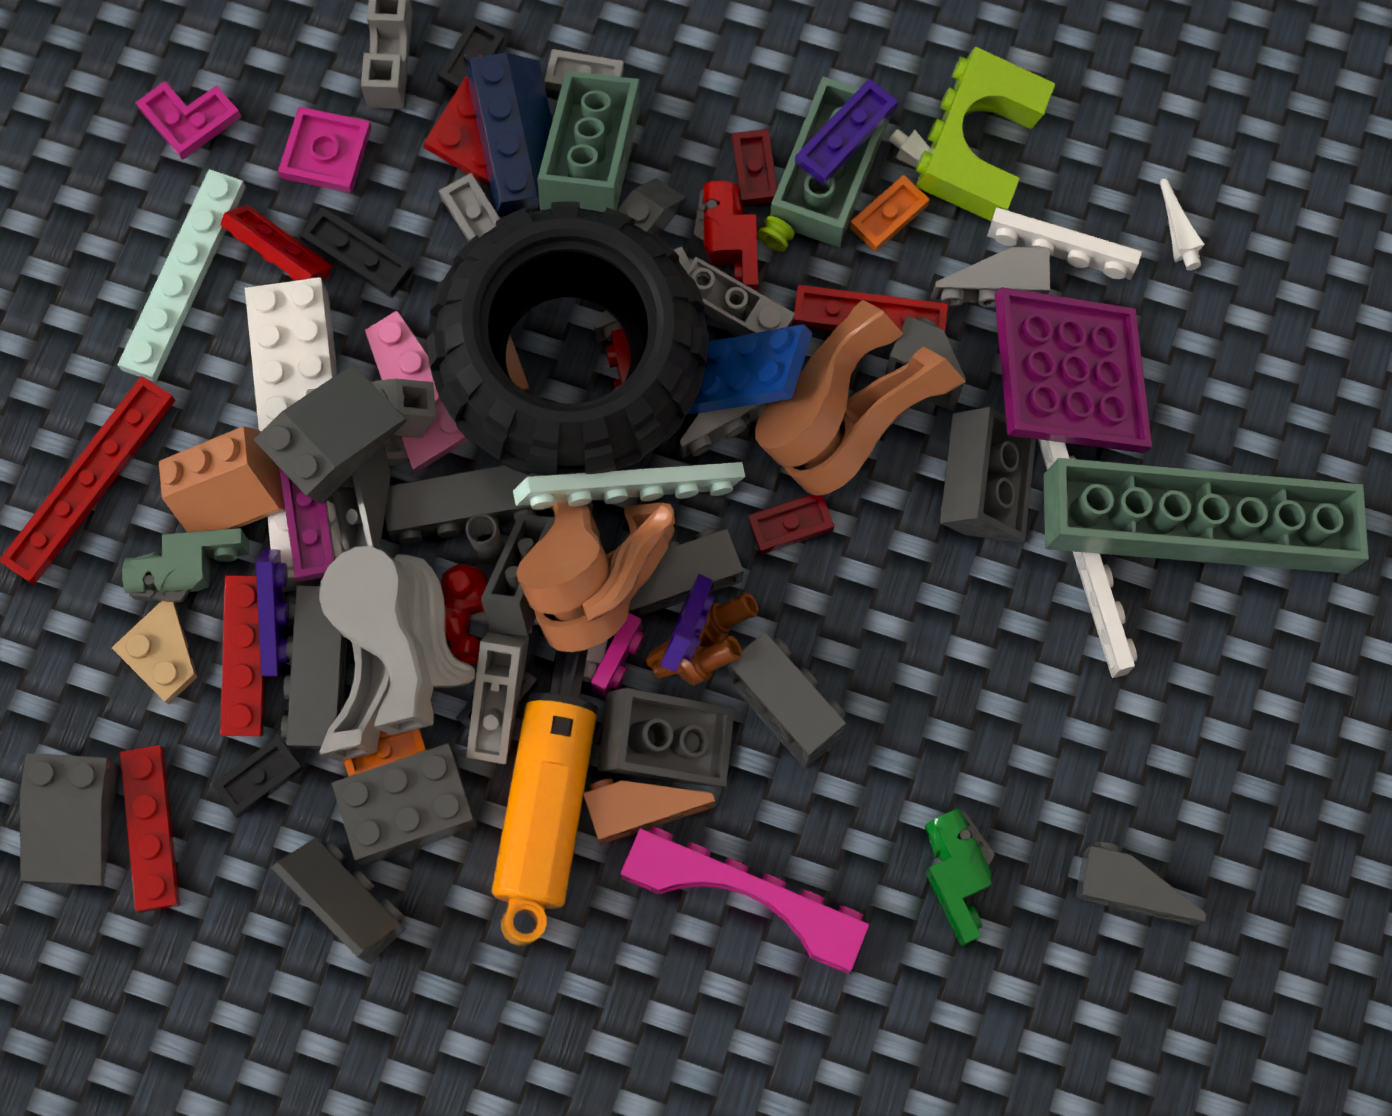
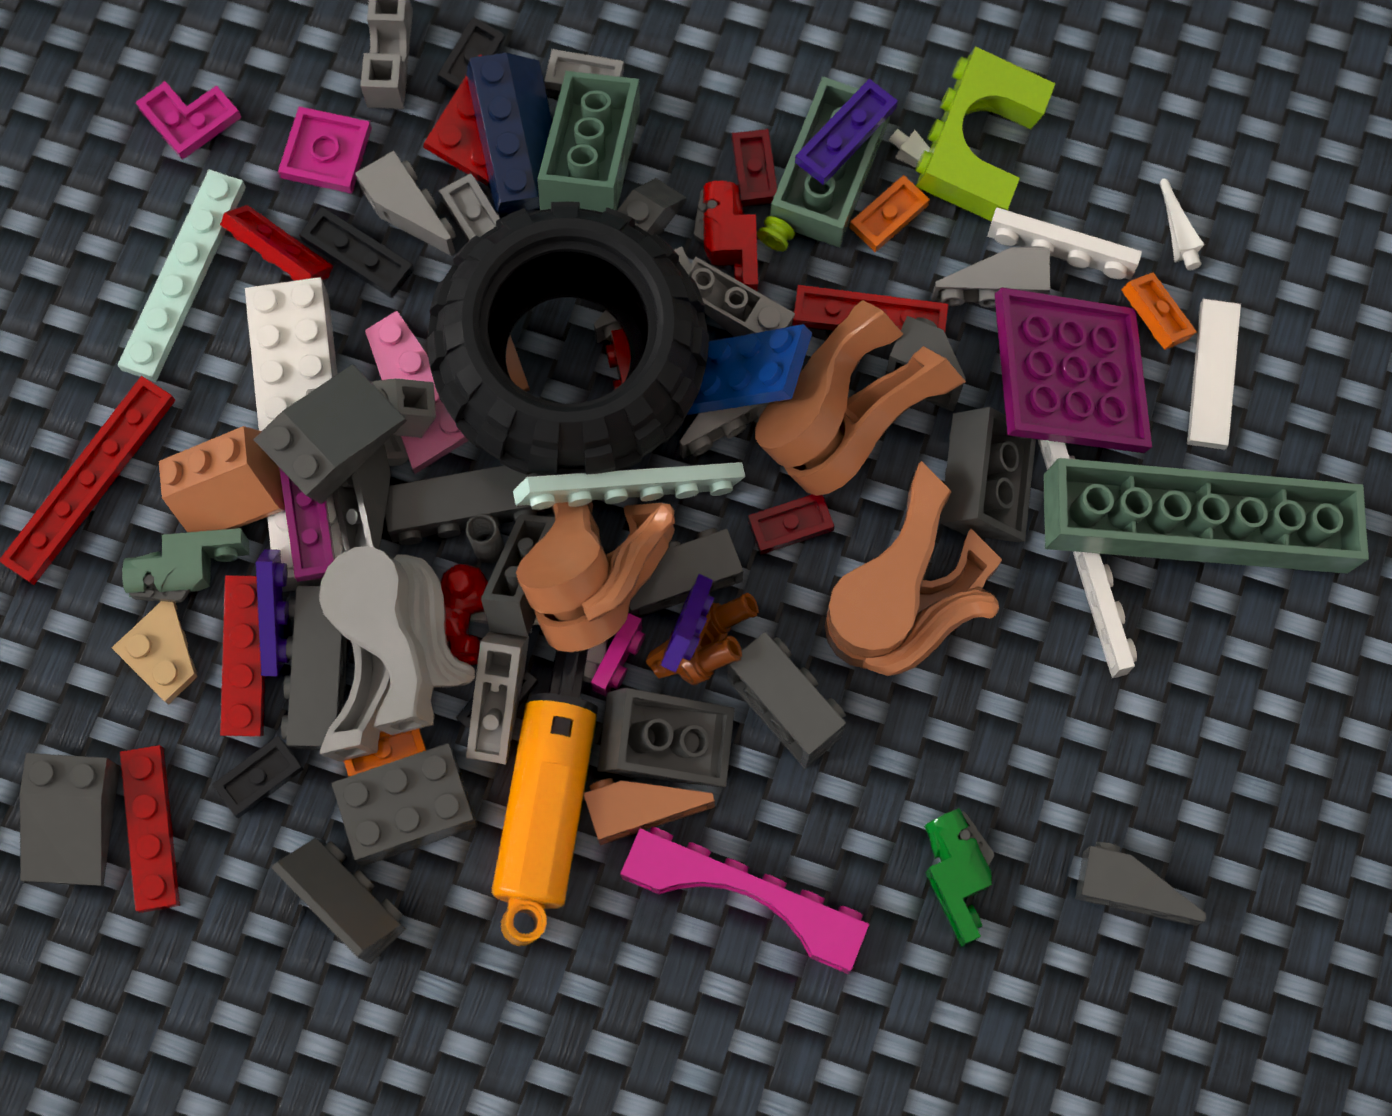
(397, 200): none -> light grey slope
(886, 612): none -> nougat animal
(1158, 310): none -> orange plate
(1214, 374): none -> white tile

